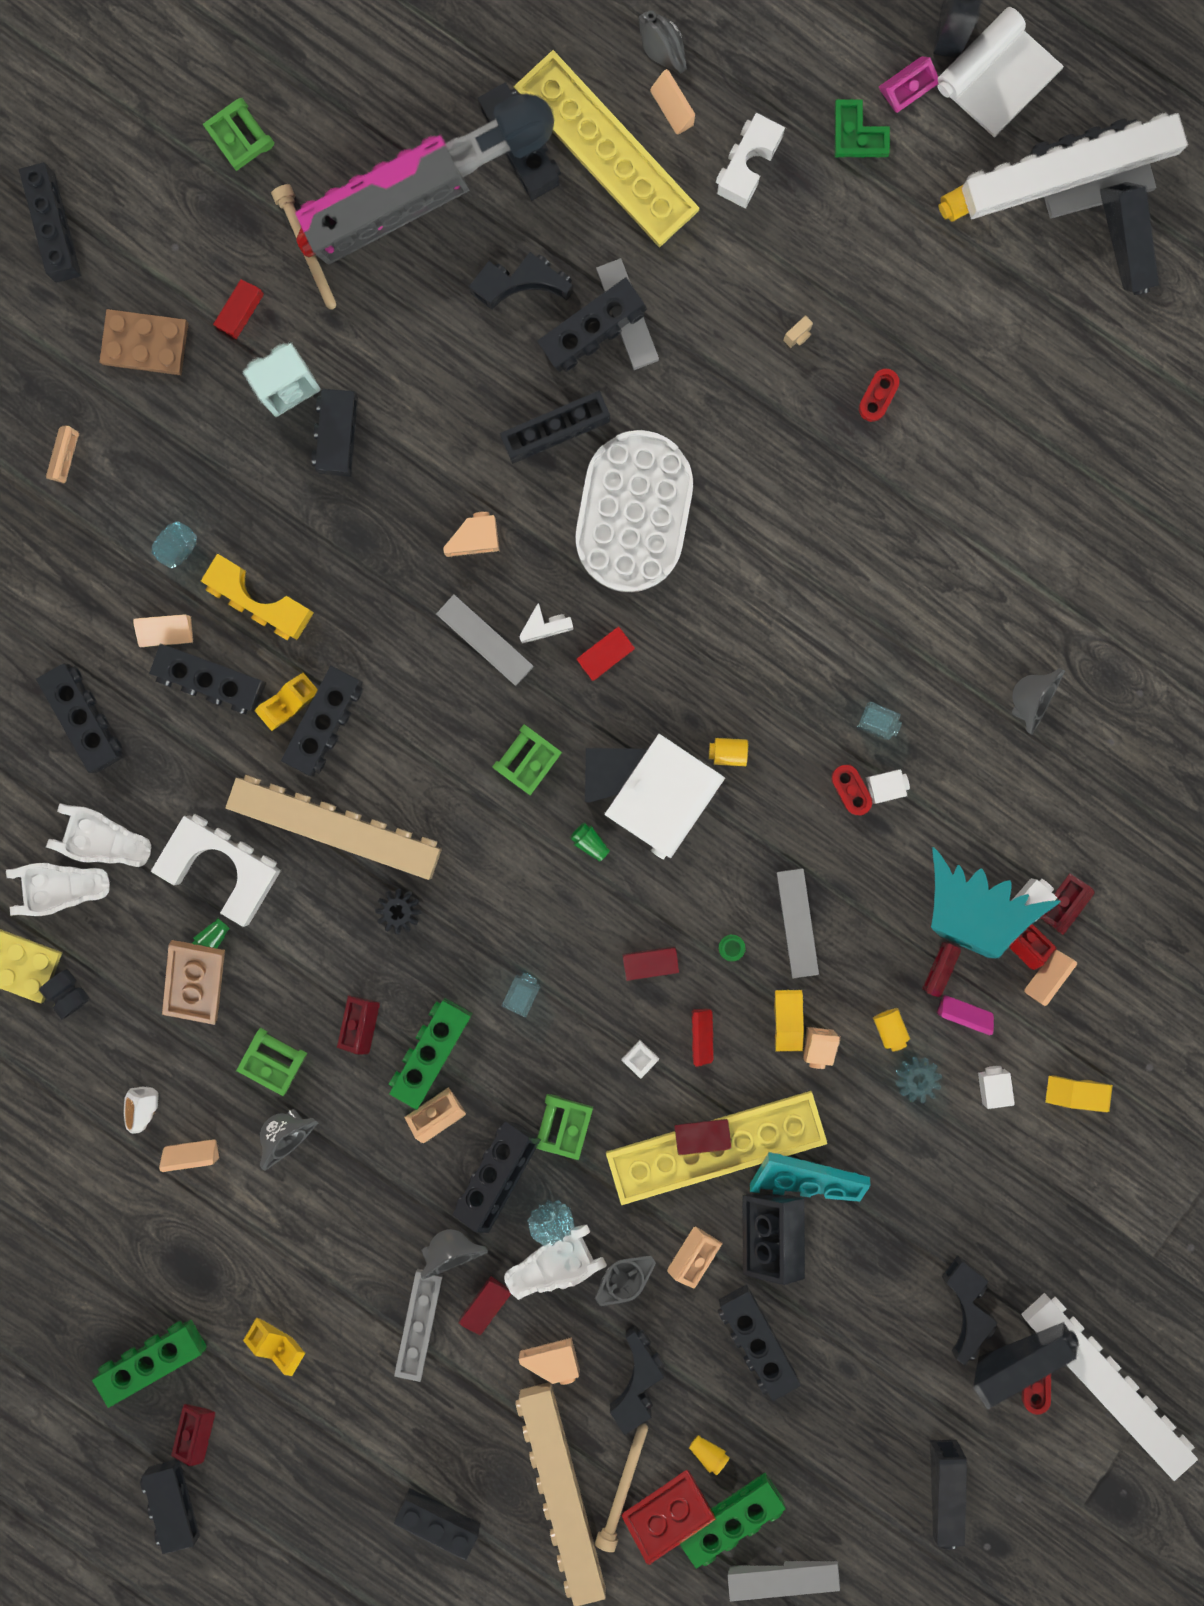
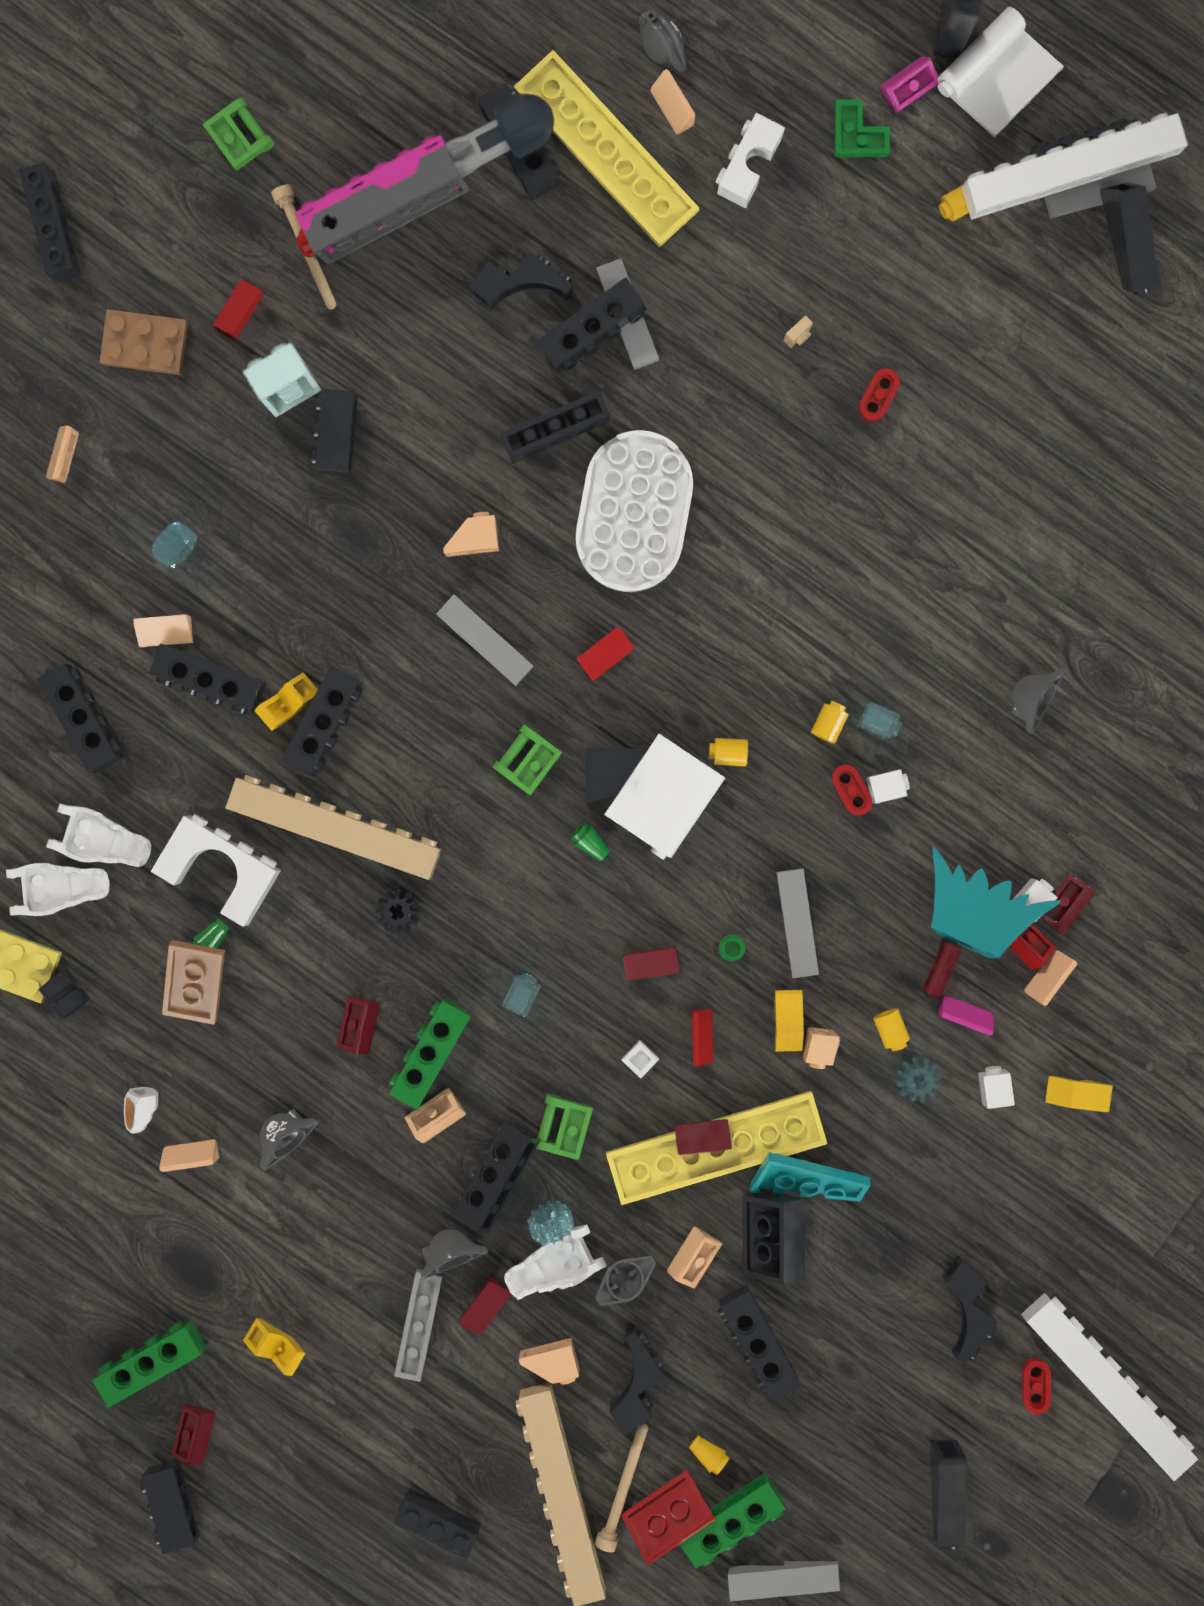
(229, 580): yellow arch -> none
(268, 1070): bright green plate -> none
(537, 629): white slope -> none
(830, 722): none -> yellow brick
(1023, 1363): black slope -> none

